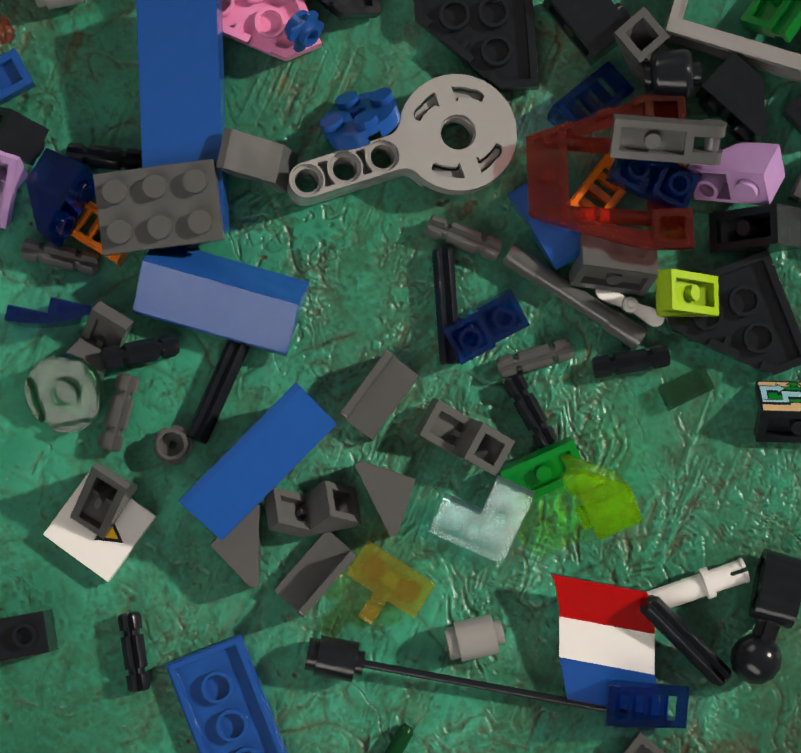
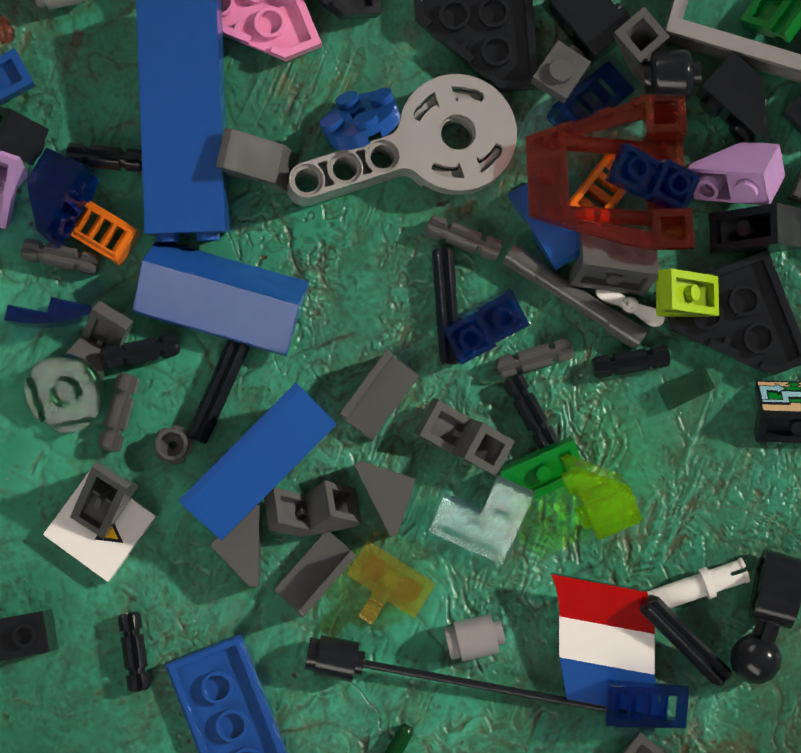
(159, 207): dark grey plate -> none
(303, 29): blue plate -> none
(561, 71): none -> dark grey bracket
(666, 139): dark grey plate -> none

